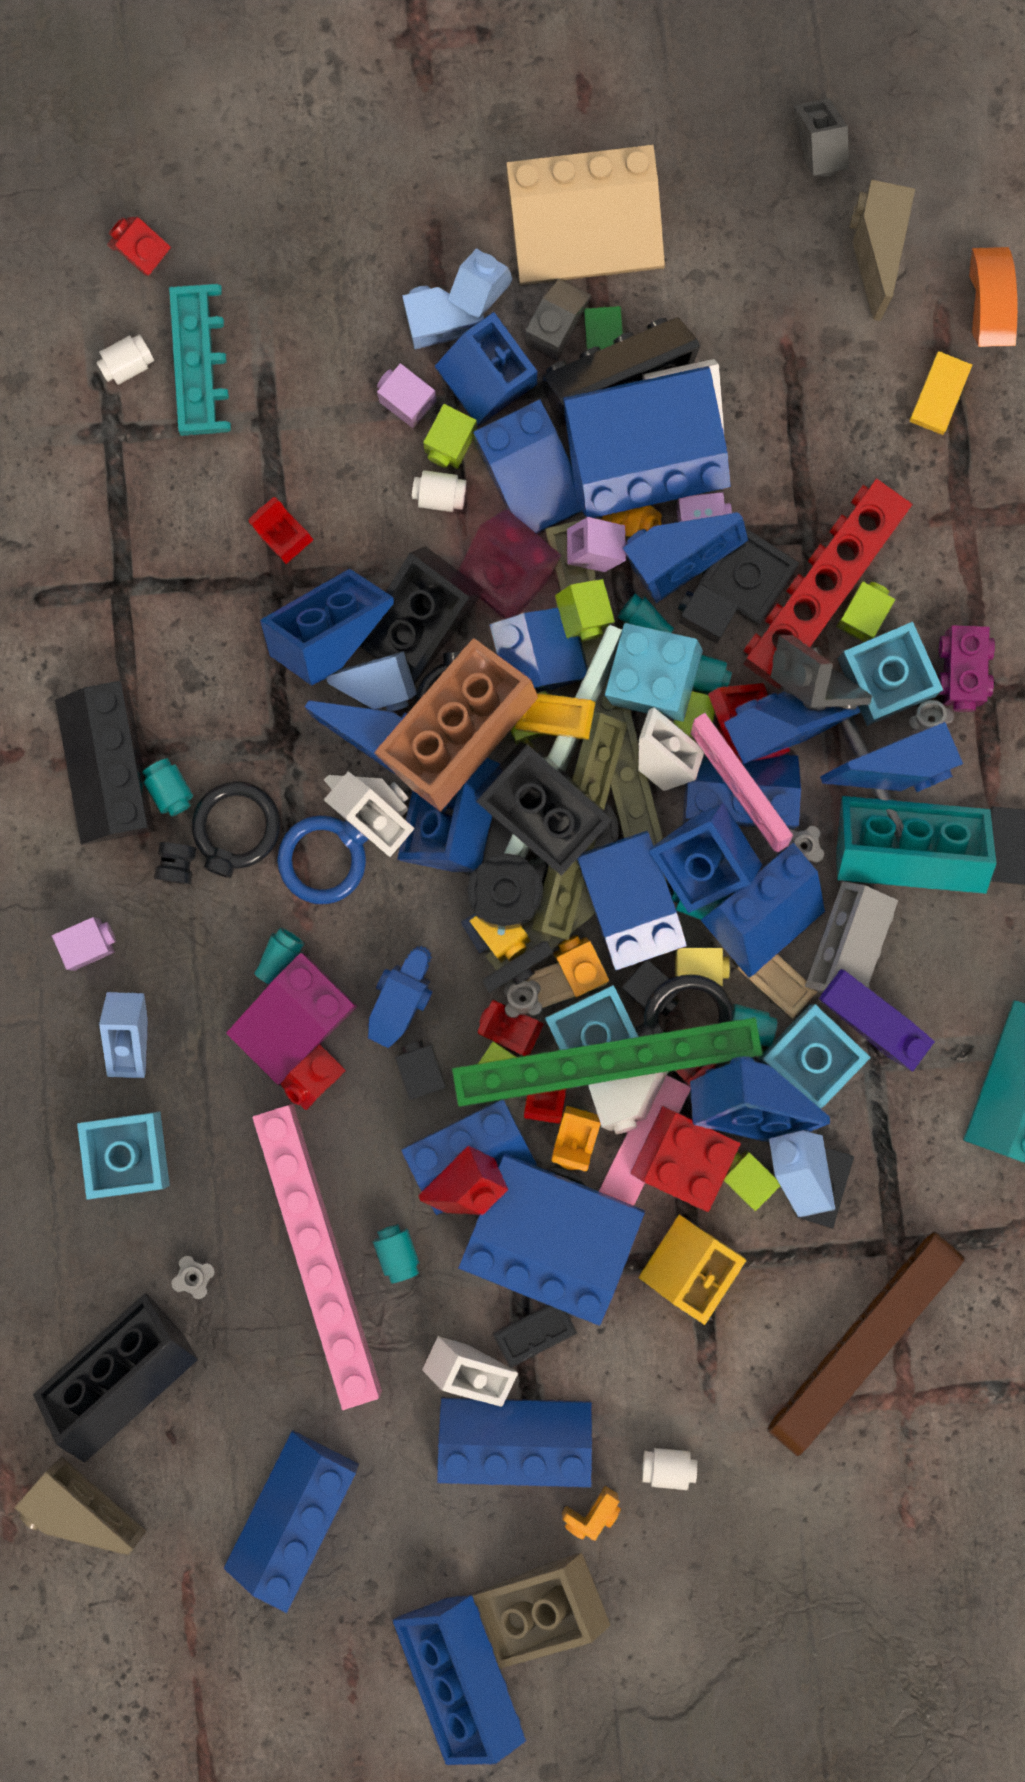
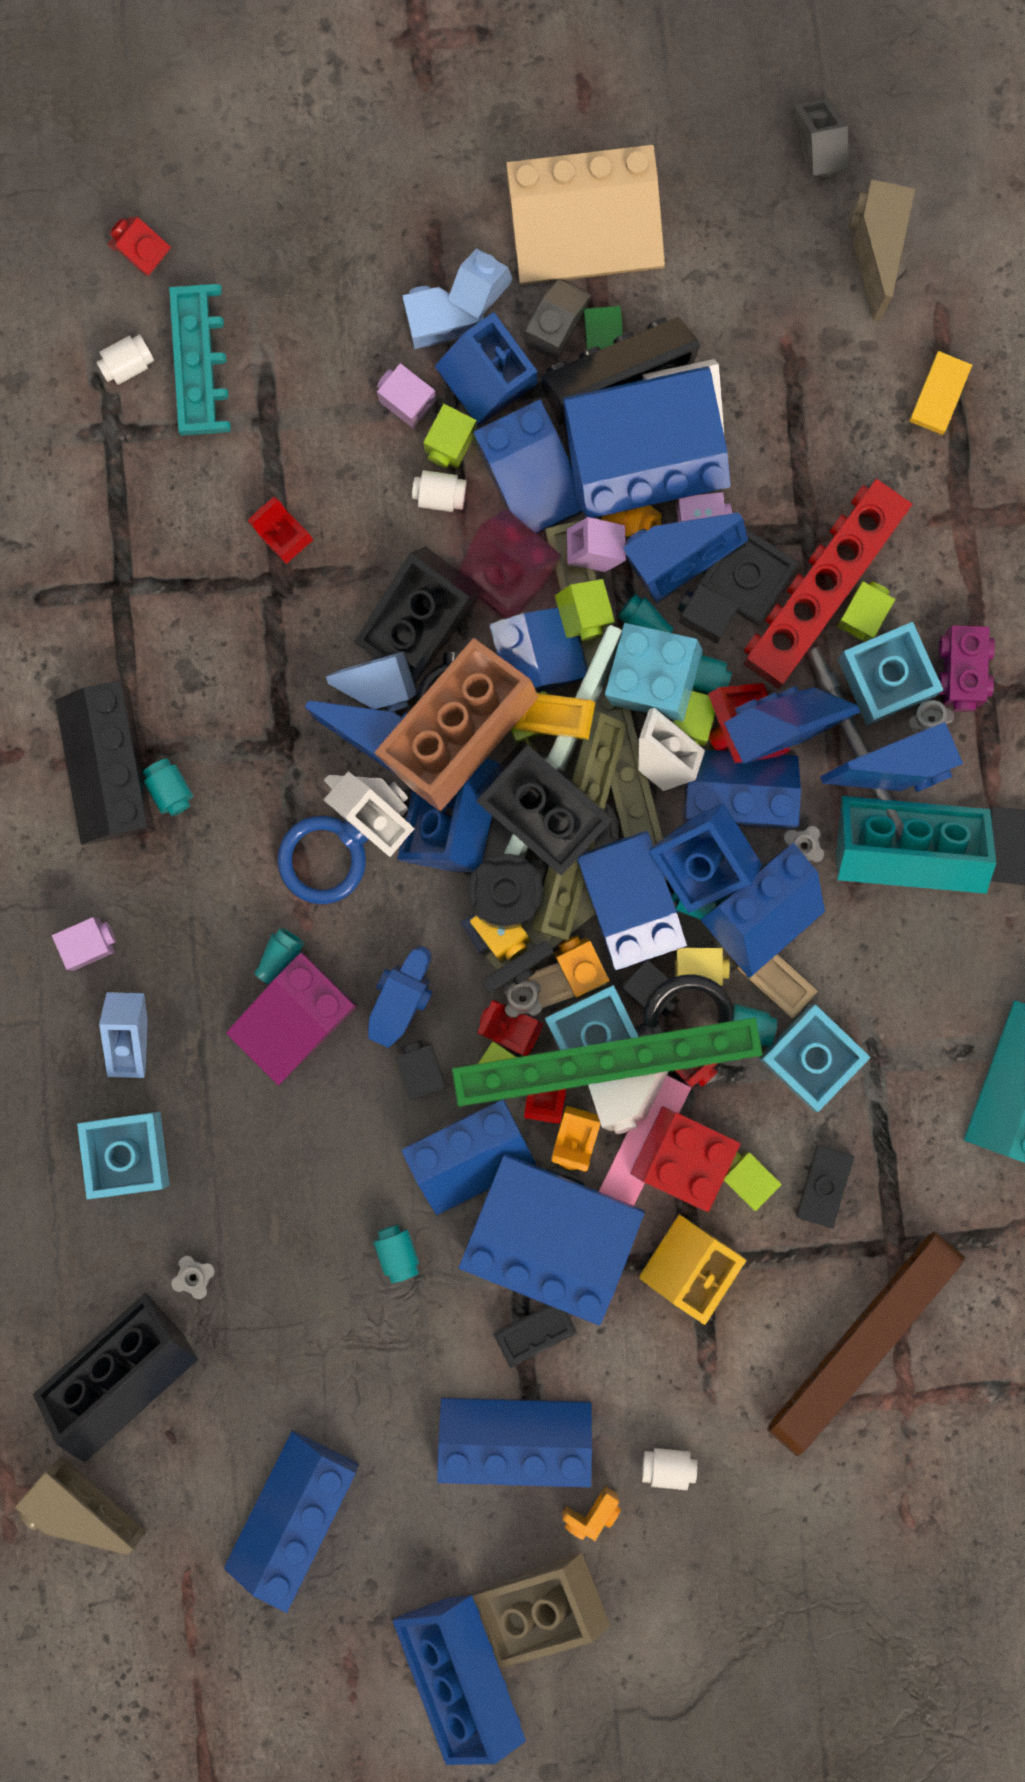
(175, 863): black wheel -> none
(222, 861): black piece -> none
(312, 1077): red bracket -> none
(317, 1256): bright pink brick -> none
(325, 625): blue slope -> none
(466, 1184): red slope -> none
(468, 1372): white slope -> none
(741, 783): bright pink tile -> none
(752, 1102): blue slope -> none
(803, 1172): light blue slope -> none
(812, 677): dark grey bracket -> none
(852, 935): light grey brick -> none
(876, 1020): dark purple slope -> none
(995, 298): orange brick -> none

